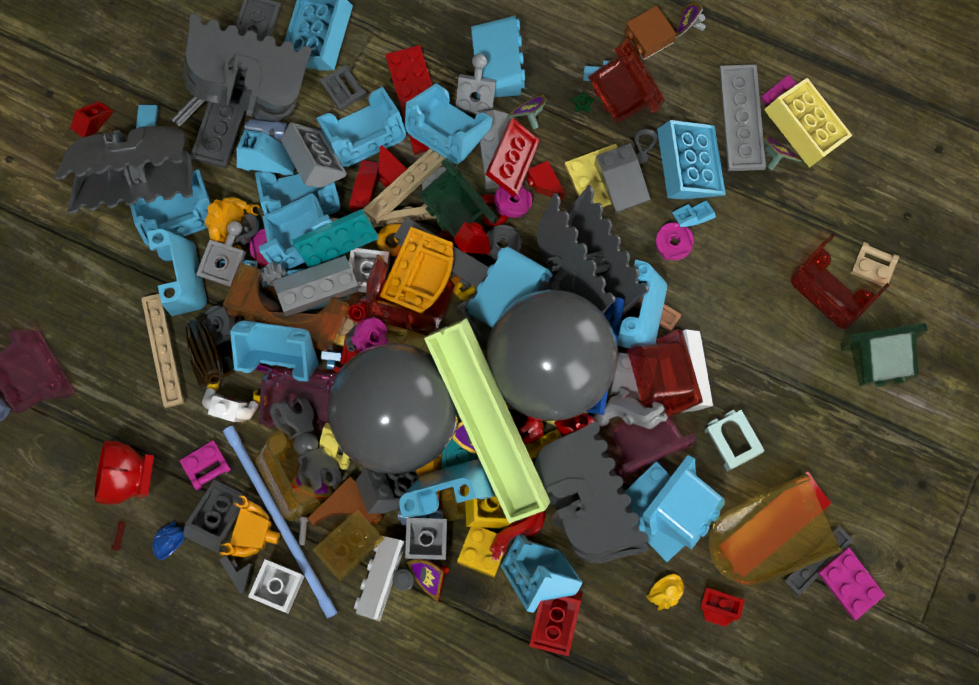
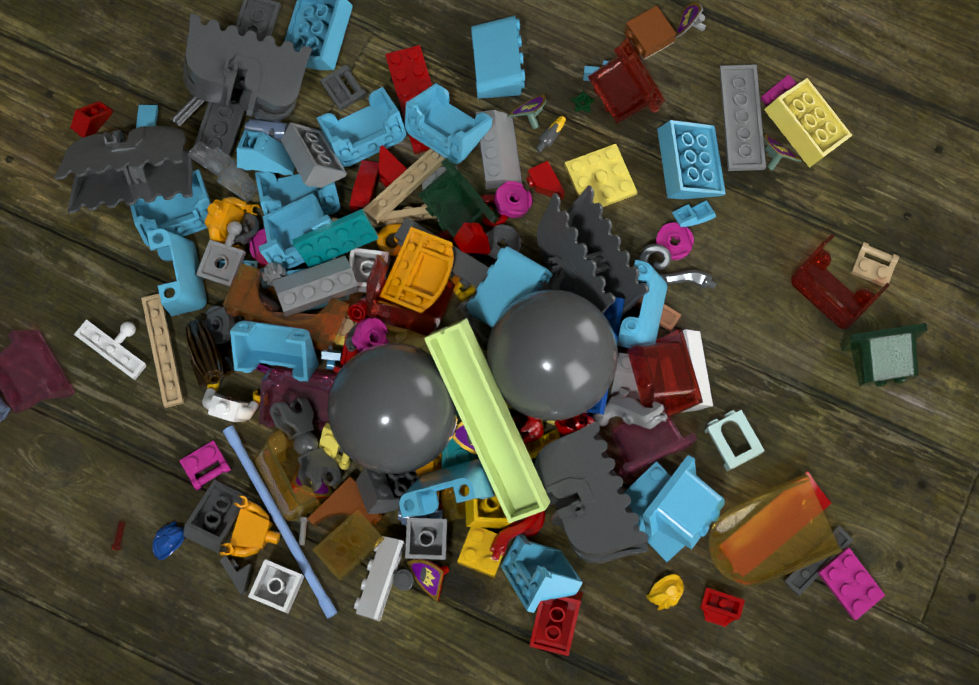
(111, 348): none -> white plate
(121, 474): red plate -> none
(226, 169): none -> clear slope
(475, 83): light grey plate -> none
(512, 157): red plate -> none
(550, 134): none -> dark grey piece
(622, 178): dark grey slope -> none
(642, 155): dark grey piece -> none
(695, 276): none -> dark grey plant

